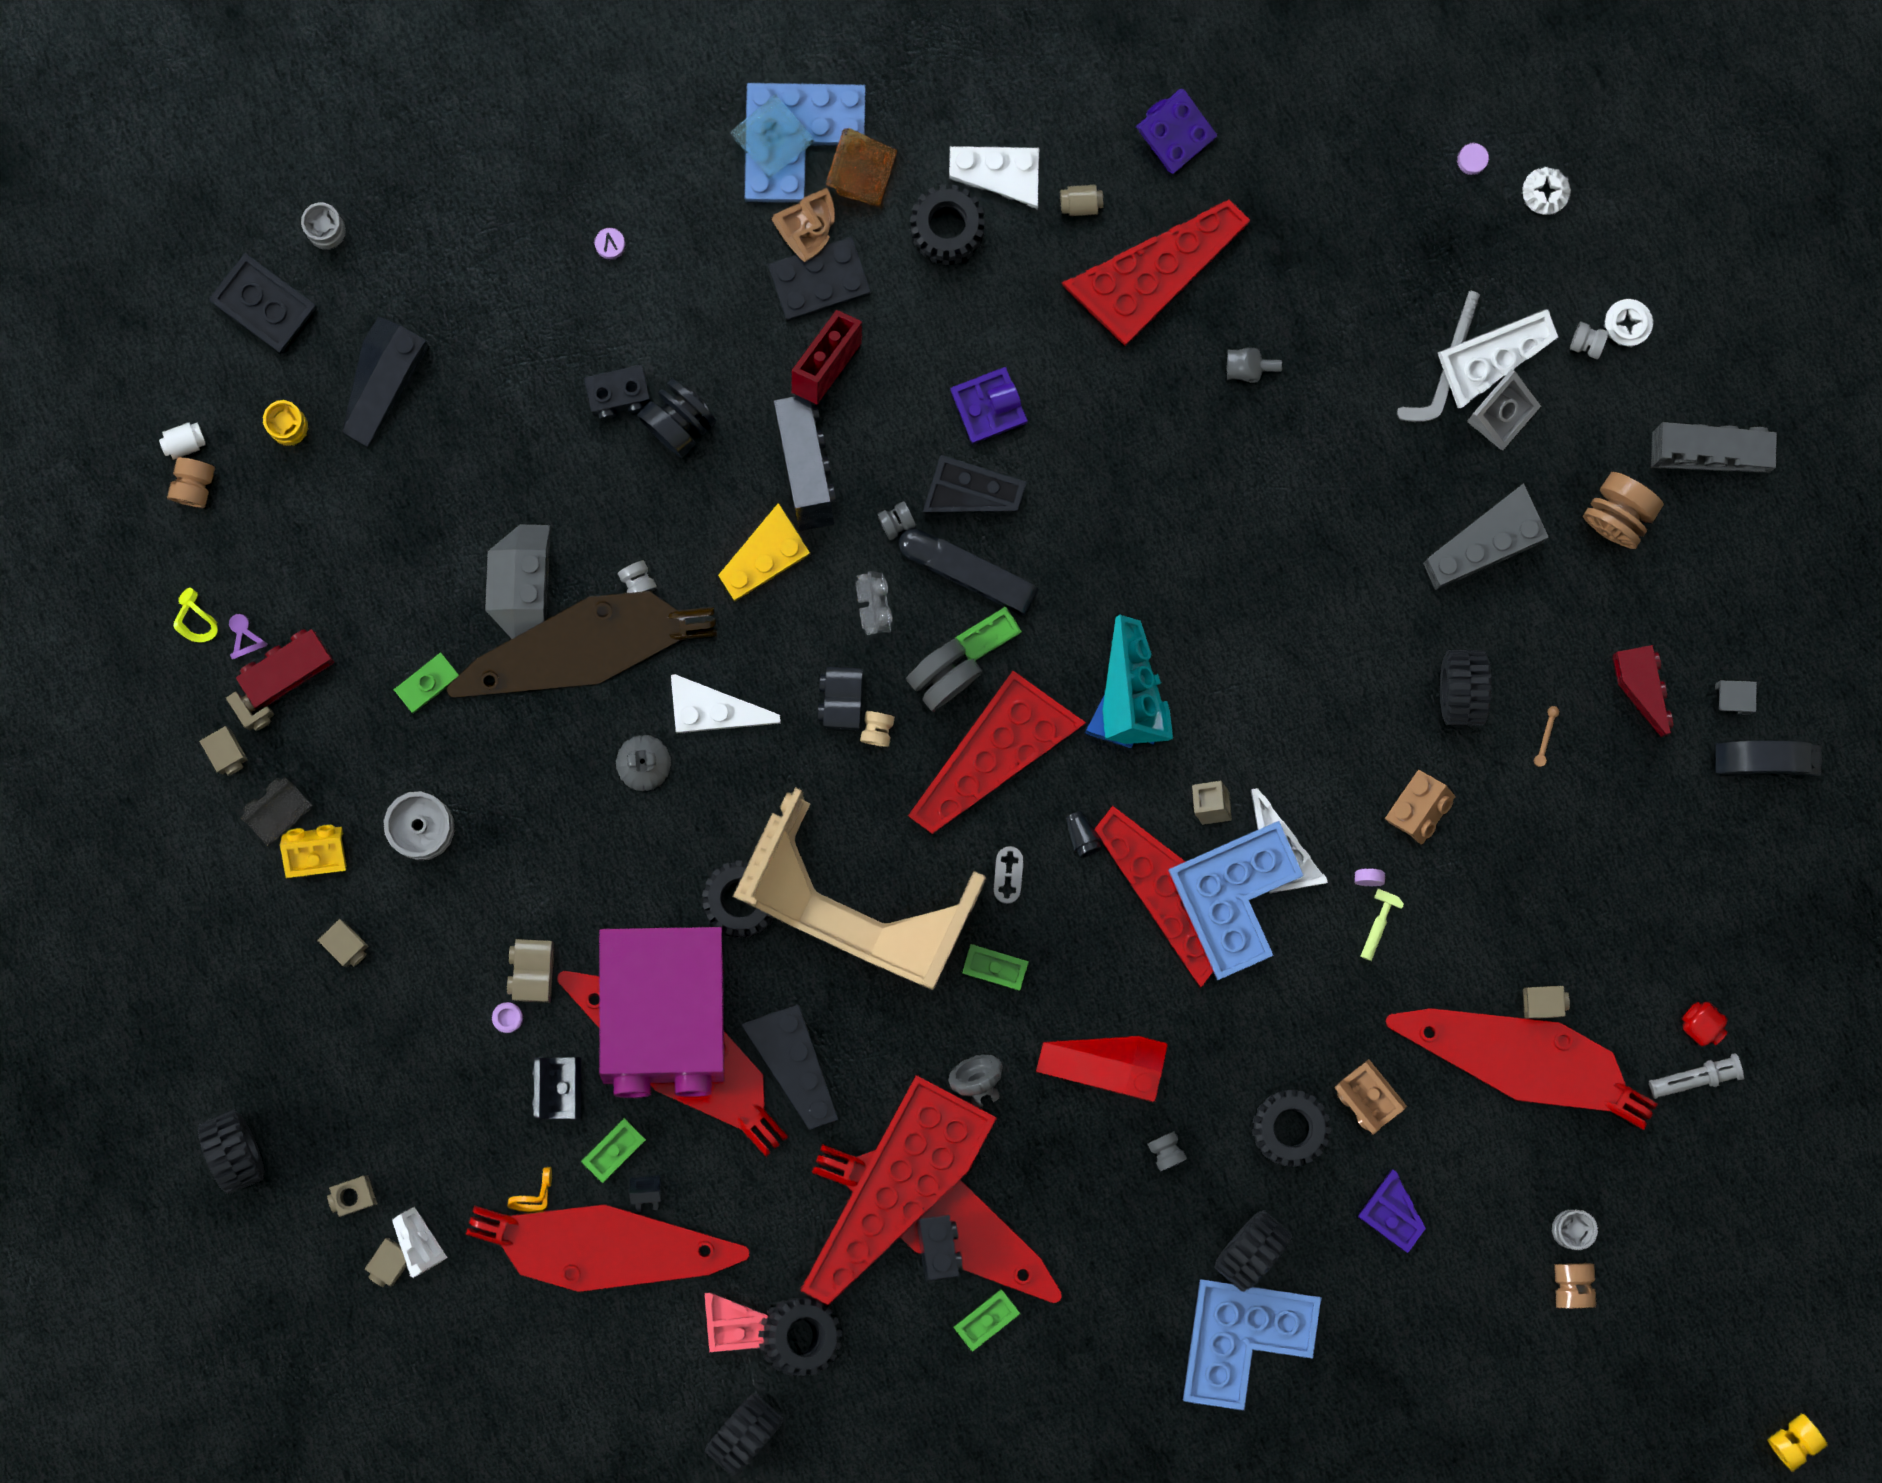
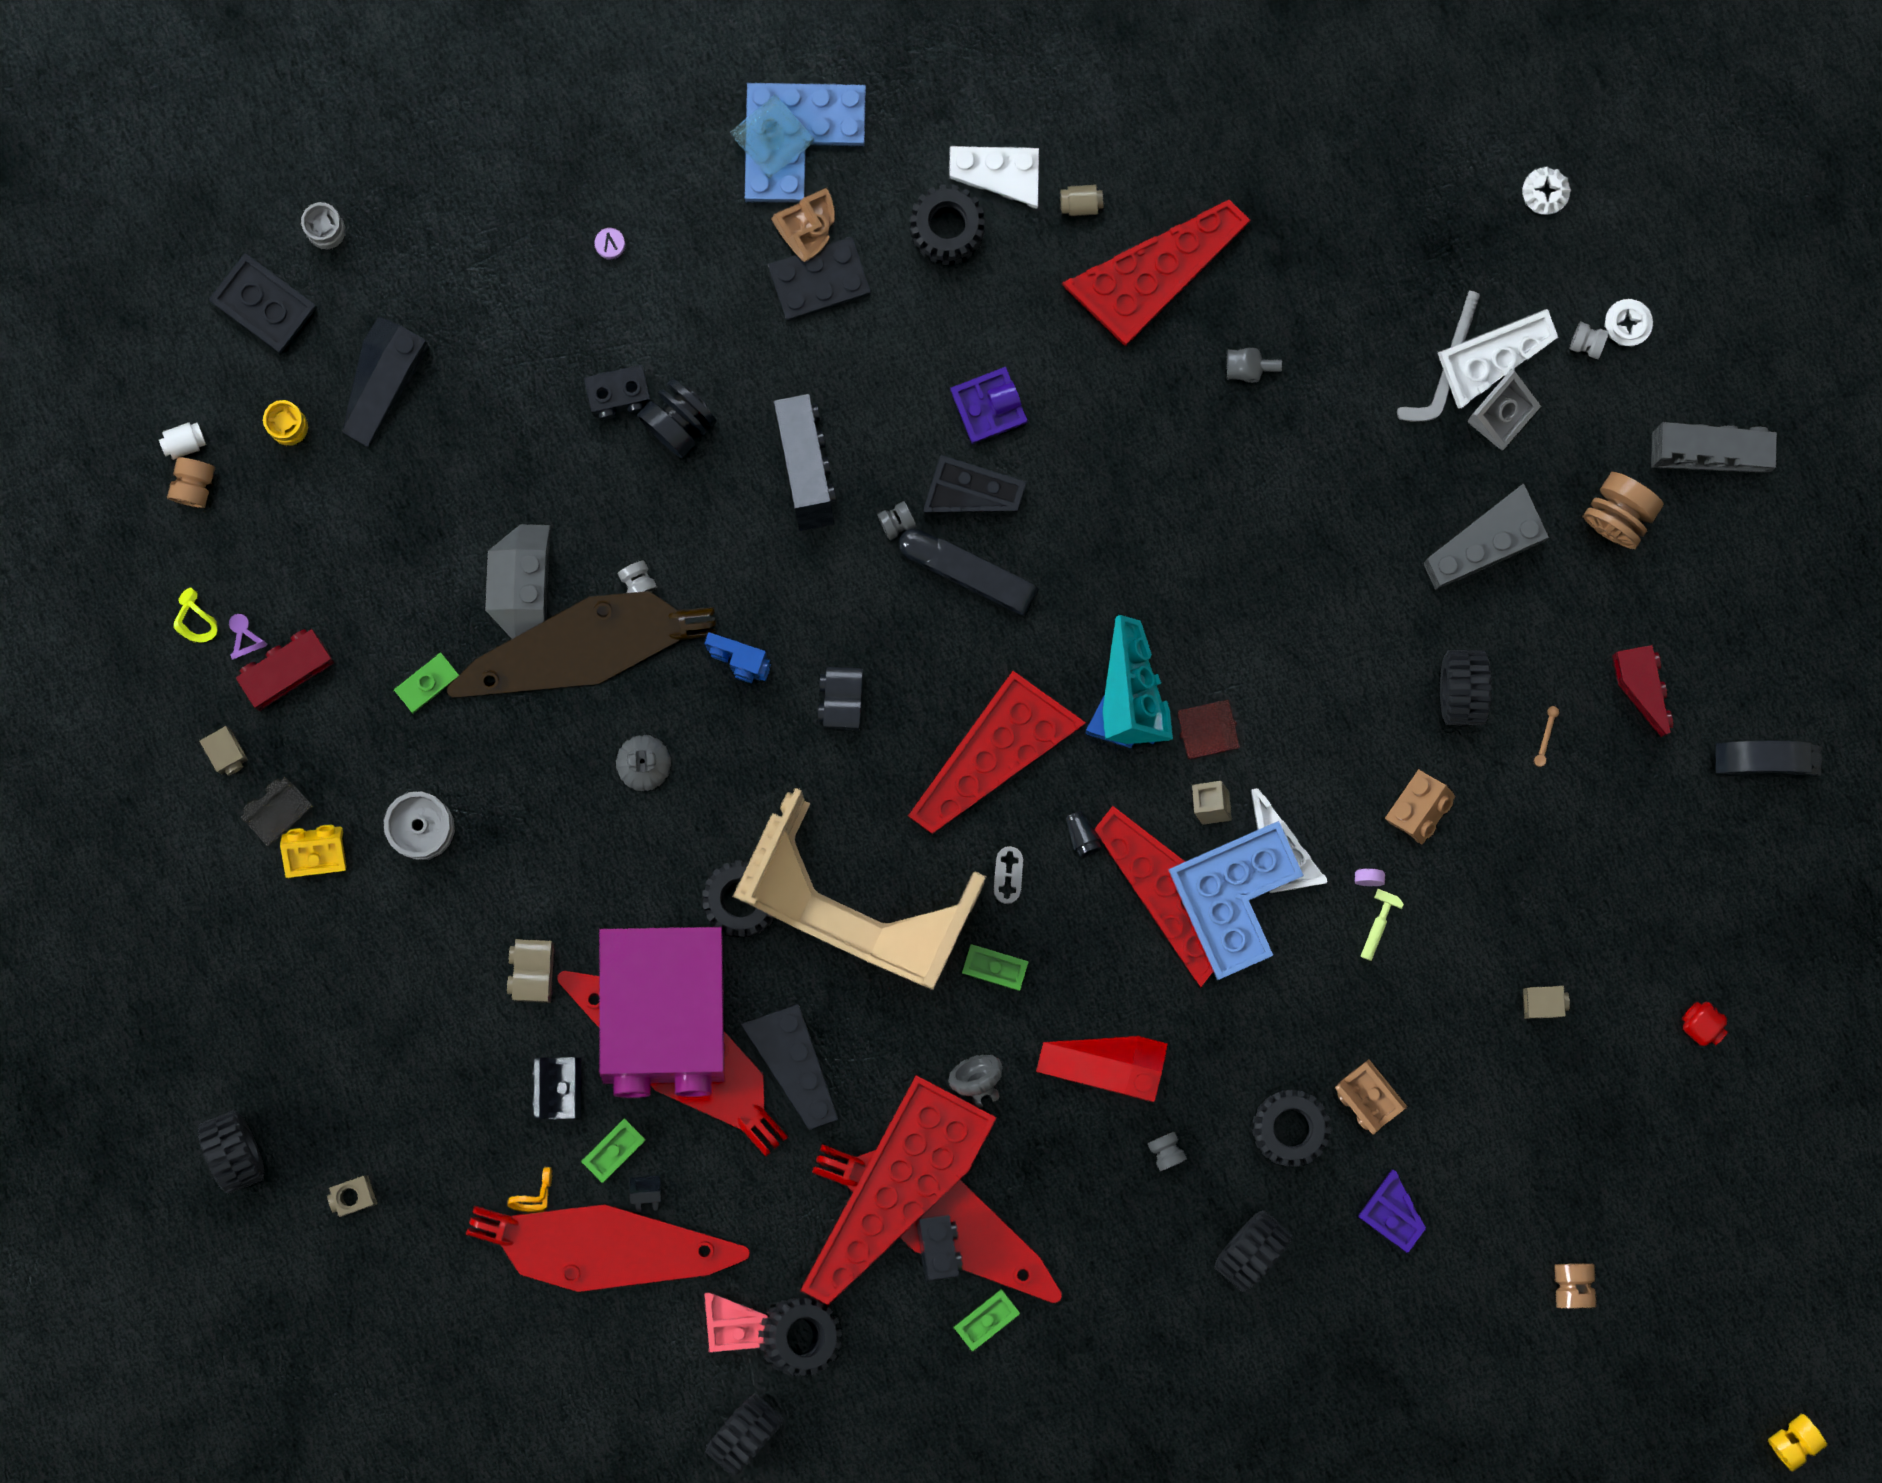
(243, 708): dark tan bracket -> none
(344, 944): dark tan brick -> none
(387, 1263): dark tan brick -> none
(417, 1242): white wing -> none
(507, 1017): lavender tile -> none
(707, 709): white wing -> none
(745, 661): none -> blue plate
(764, 555): yellow wing -> none
(826, 357): dark red brick -> none
(861, 167): clear orange plate -> none
(873, 589): clear hinge -> none
(879, 722): tan wheel -> none
(941, 671): dark grey wheel -> none
(989, 634): bright green plate -> none
(1176, 130): dark purple plate -> none
(1208, 729): none -> clear red piece
(1232, 1325): medium blue plate -> none
(1472, 158): lavender tile -> none
(1527, 1059): red wing -> none
(1574, 1229): light grey wheel -> none
(1711, 1074): light grey pin -> none
(1737, 696): dark grey panel -> none

